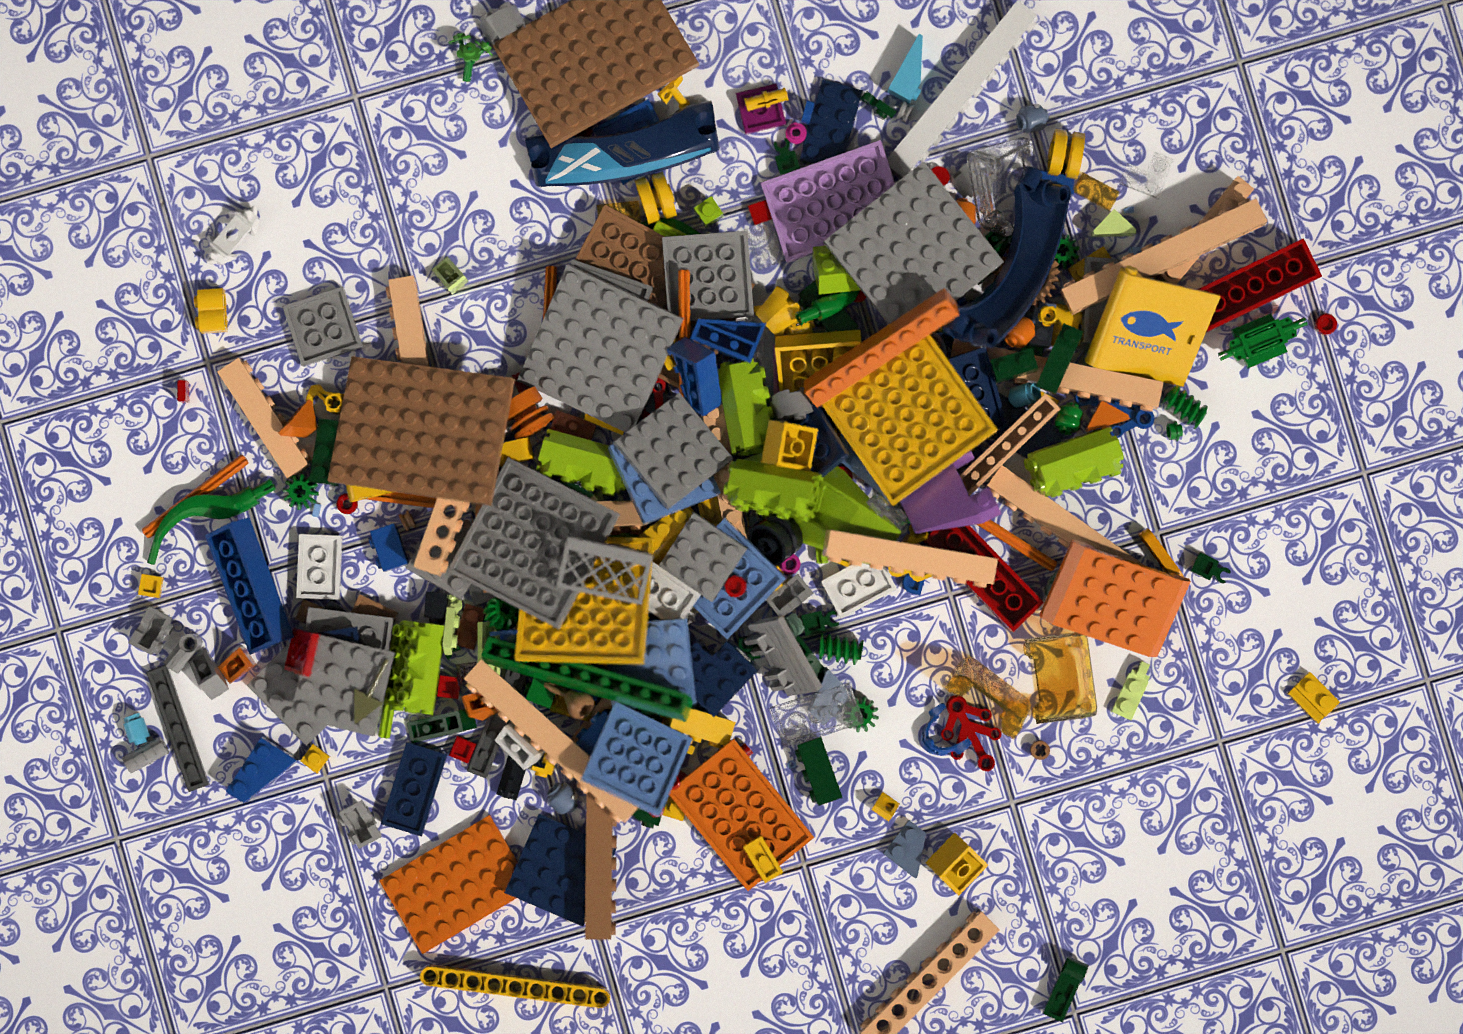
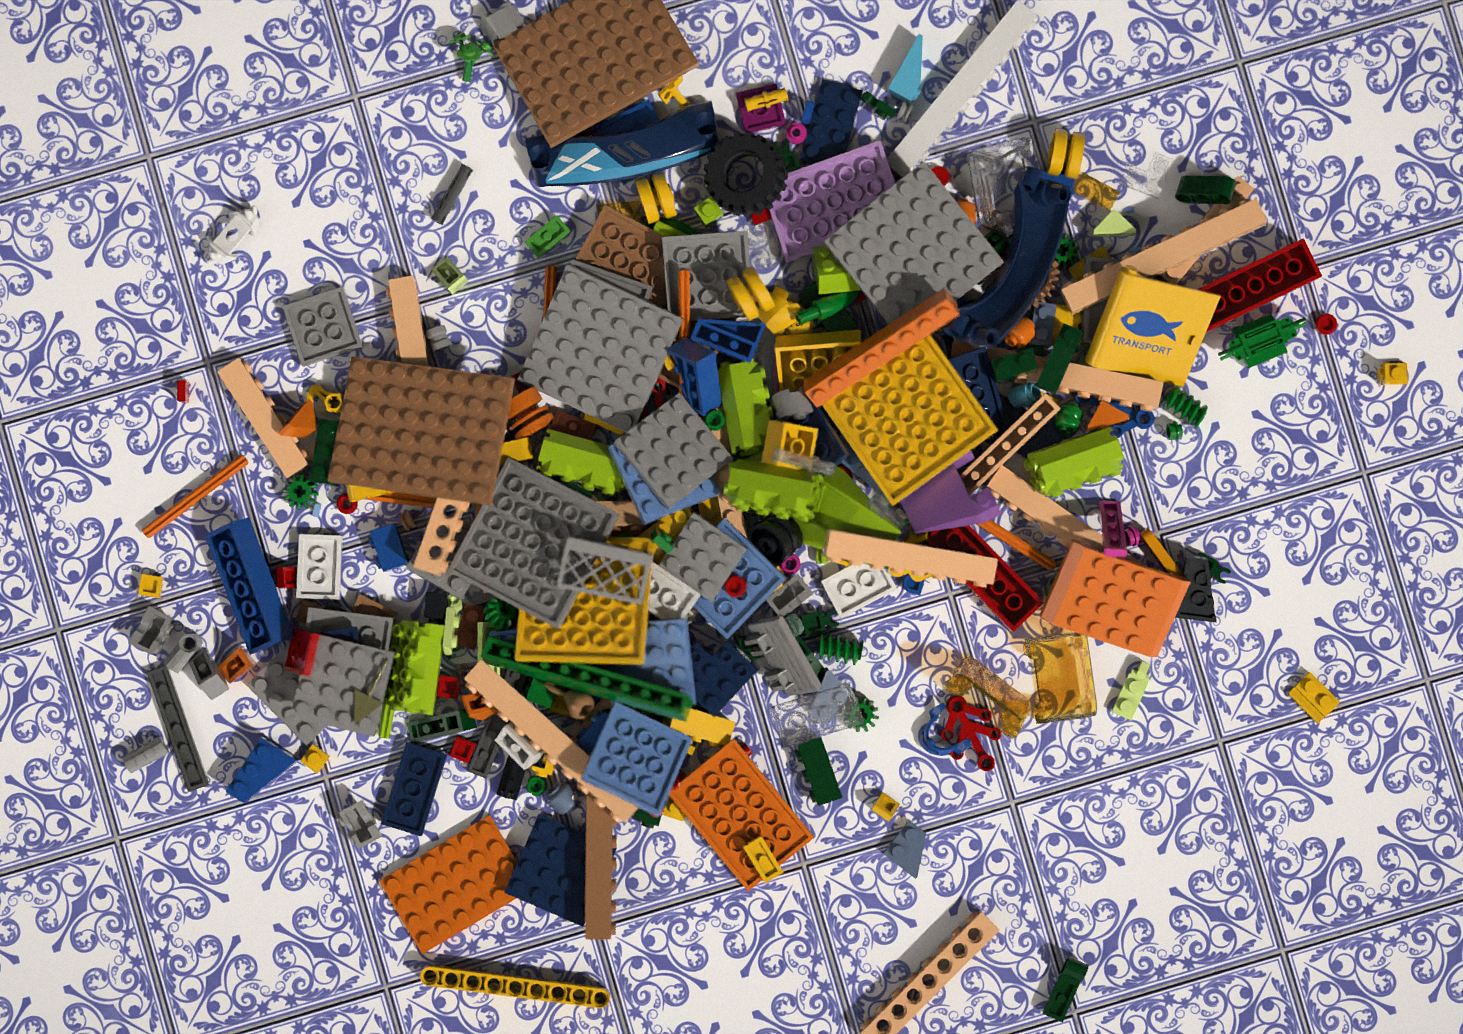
(136, 729): medium azure brick -> none
(211, 311): yellow brick -> none
(211, 507): green animal -> none
(286, 577): none -> red tile
(438, 338): none -> light grey wheel
(451, 195): none -> dark grey pin
(532, 789): none -> green plate
(547, 236): none -> bright green plate
(663, 540): none -> green plate
(715, 426): none -> green plate
(730, 152): none -> black tyre
(748, 295): none -> yellow wheel
(812, 464): none -> clear pin
(956, 864): yellow slope -> none
(1032, 118): sand blue head -> none
(1046, 750): medium nougat bush -> none
(1053, 315): yellow plate -> none
(1112, 528): none -> dark pink plate
(1132, 536): none -> dark pink plate
(1198, 600): none -> black wing
(1205, 189): none -> dark green beam
(1393, 373): none -> yellow bracket

